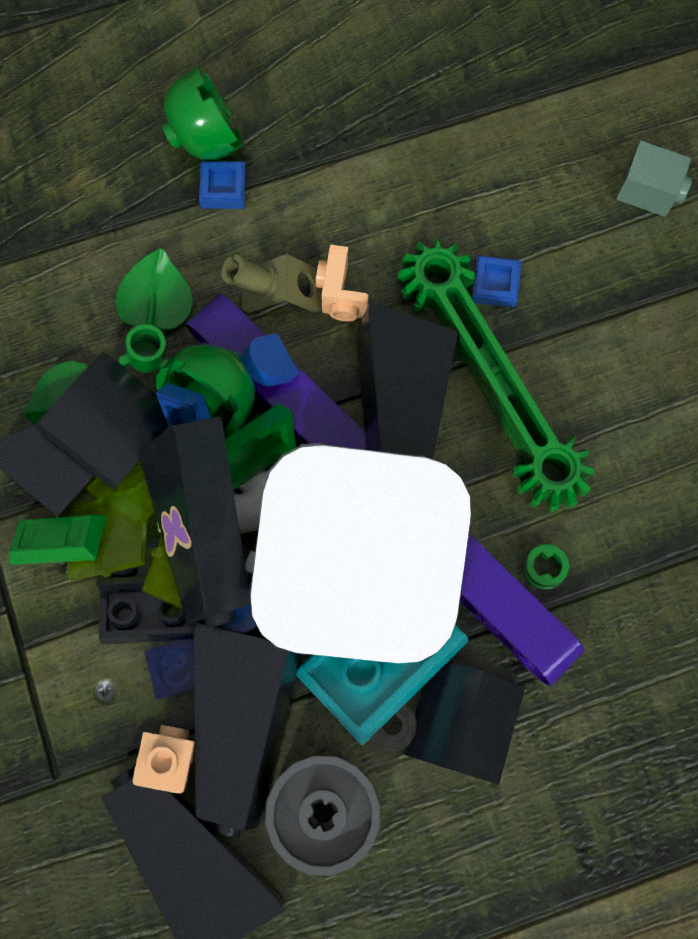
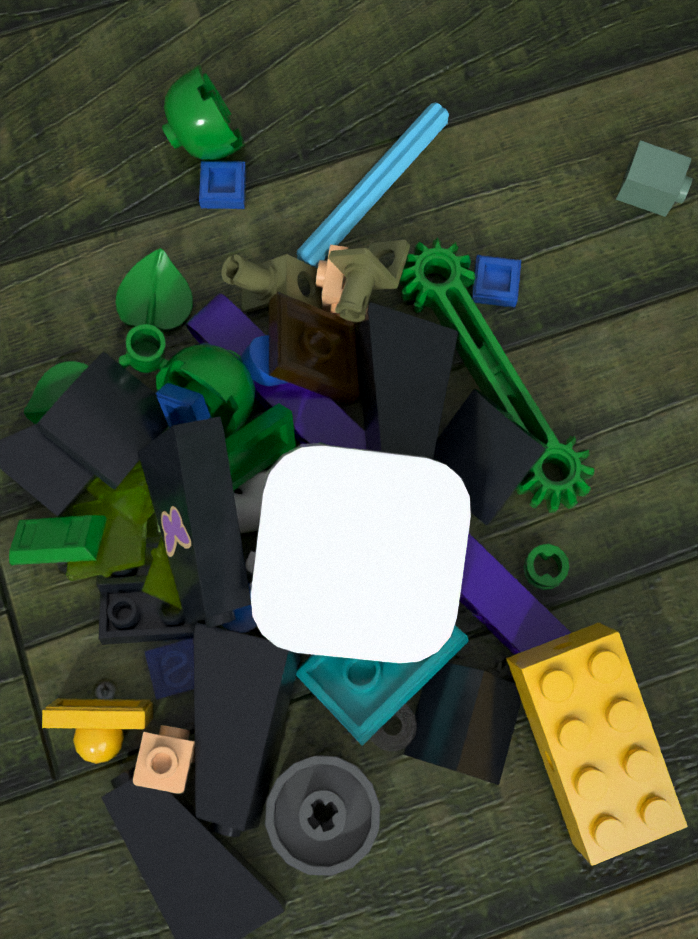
(98, 723): none -> yellow tile
(313, 349): none -> dark brown tile
(367, 273): none -> olive bracket
(373, 185): none -> medium azure axle
(487, 453): none -> black slope
(597, 742): none -> yellow brick

